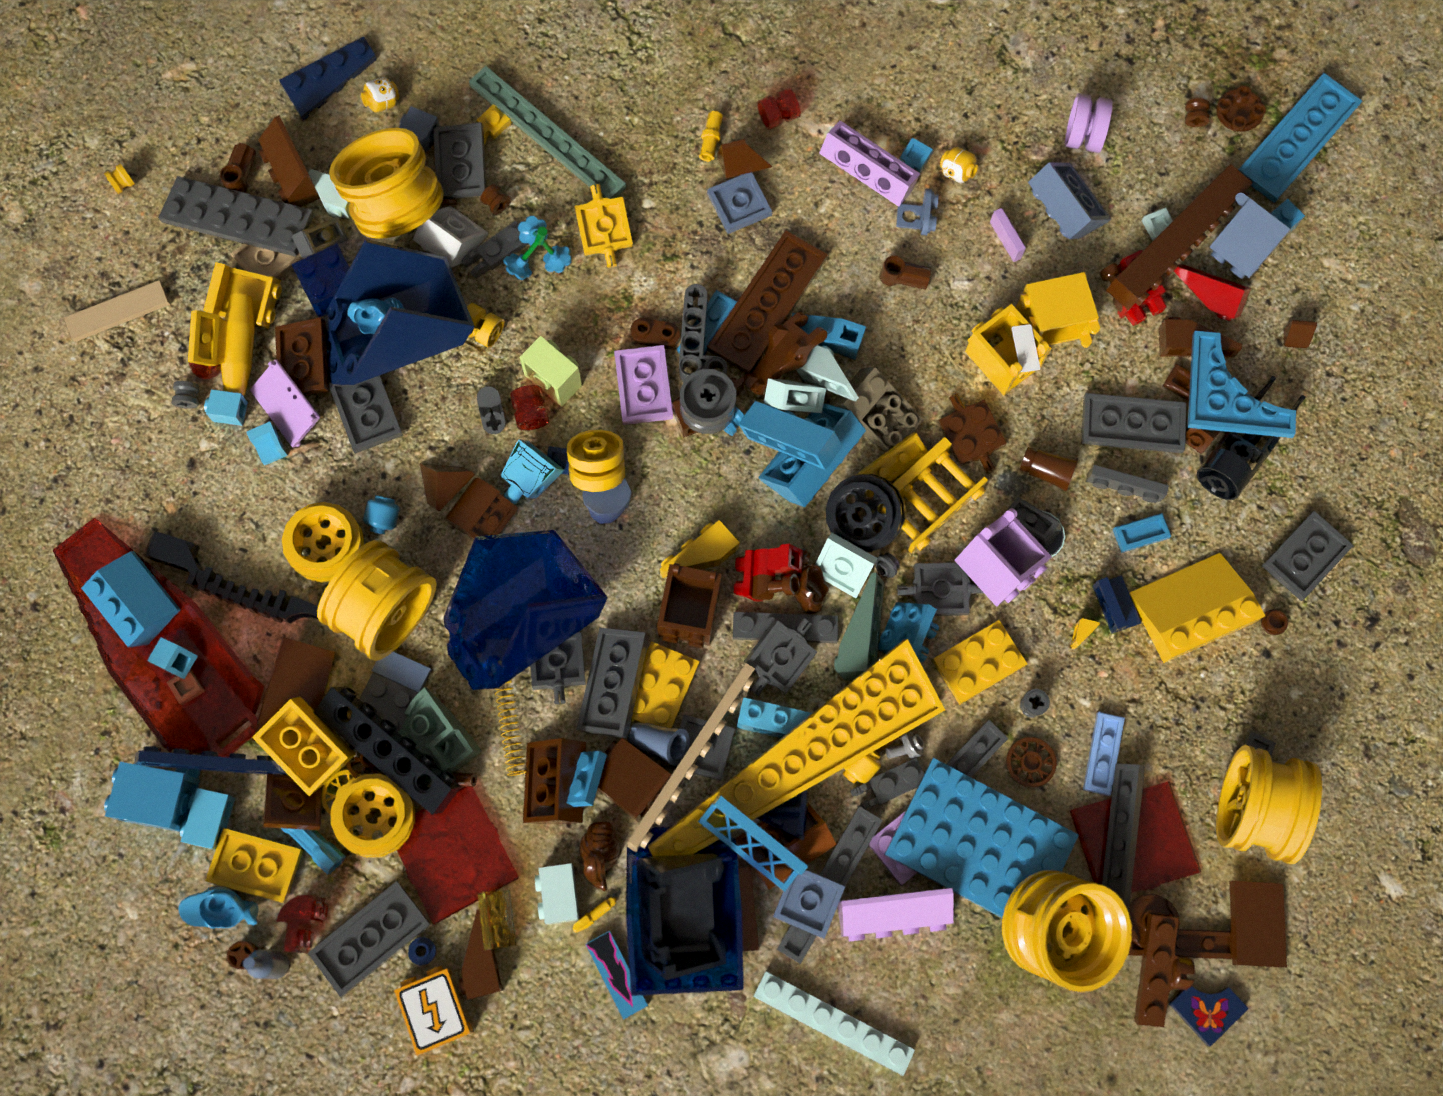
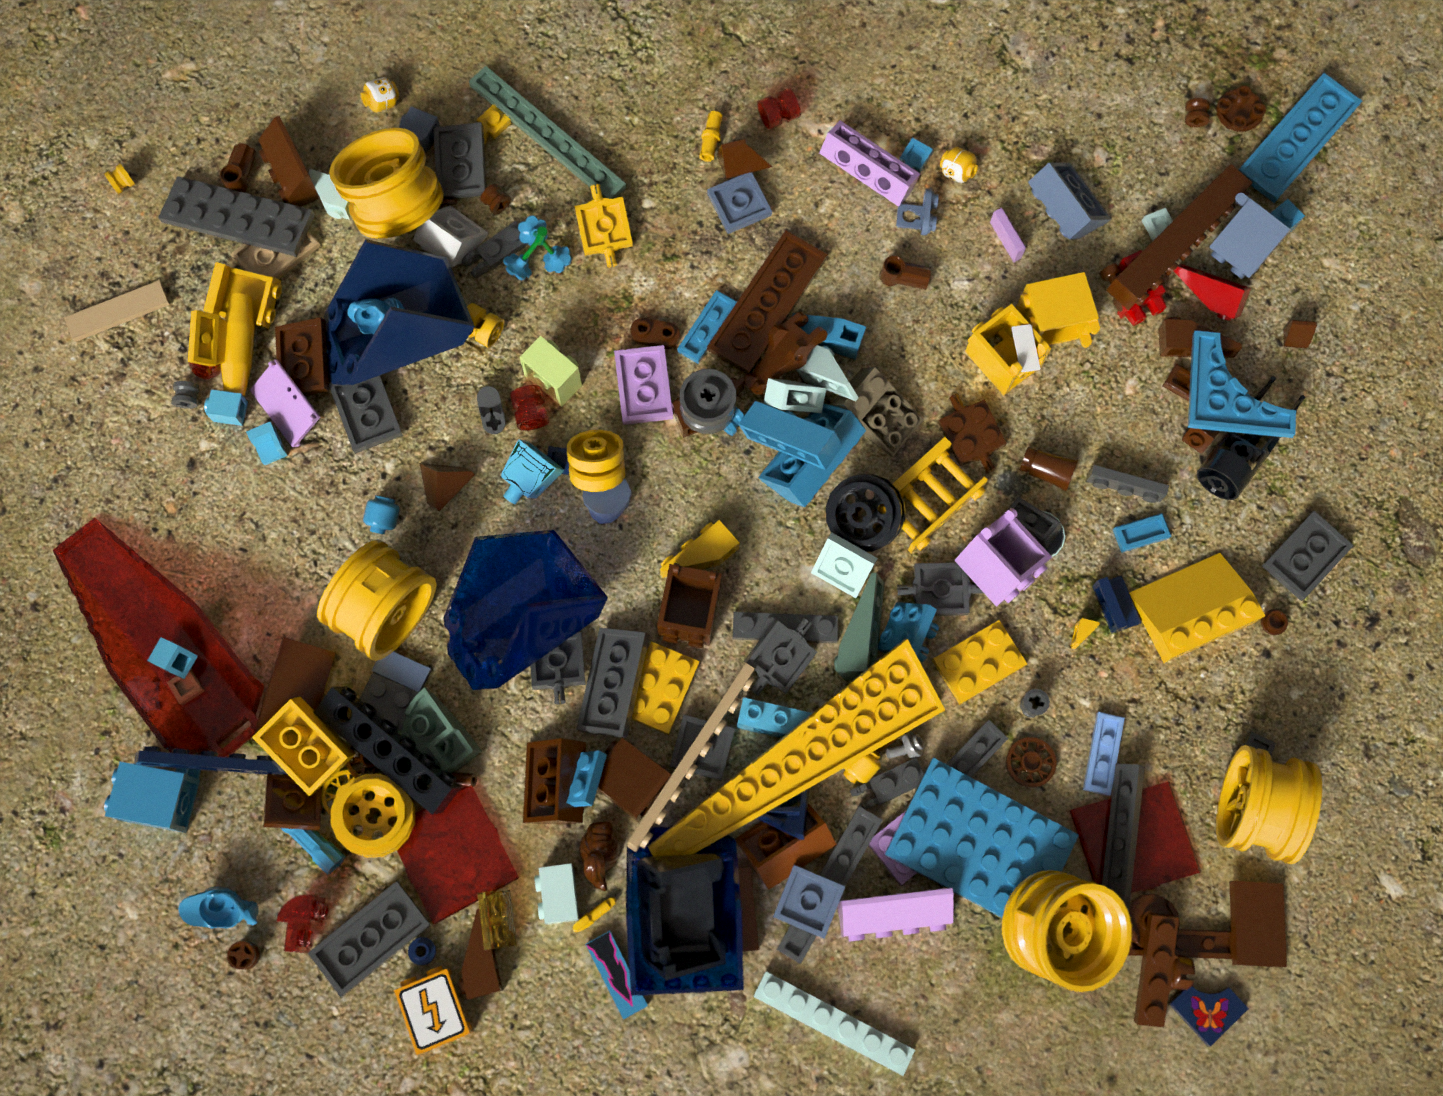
(131, 599): dark azure slope -> none
(183, 556): black piece -> none
(206, 818): medium azure brick -> none
(254, 865): yellow plate -> none
(267, 964): sand blue piece -> none
(319, 80): dark blue wing -> none
(319, 237): dark grey slope -> none
(321, 276): clear blue brick -> none
(335, 554): yellow wheel -> none
(481, 510): reddish brown brick -> none
(508, 737): yellow piece -> none
(660, 741): sand blue plant -> none
(696, 334): dark grey beam -> none
(758, 834): dark azure fence -> none
(760, 572): red hips -> none
(811, 585): reddish brown hair -> none
(887, 565): dark grey plate -> none
(897, 459): yellow tile -> none
(1089, 123): lavender wheel -> none
(1133, 423): dark grey plate -> none

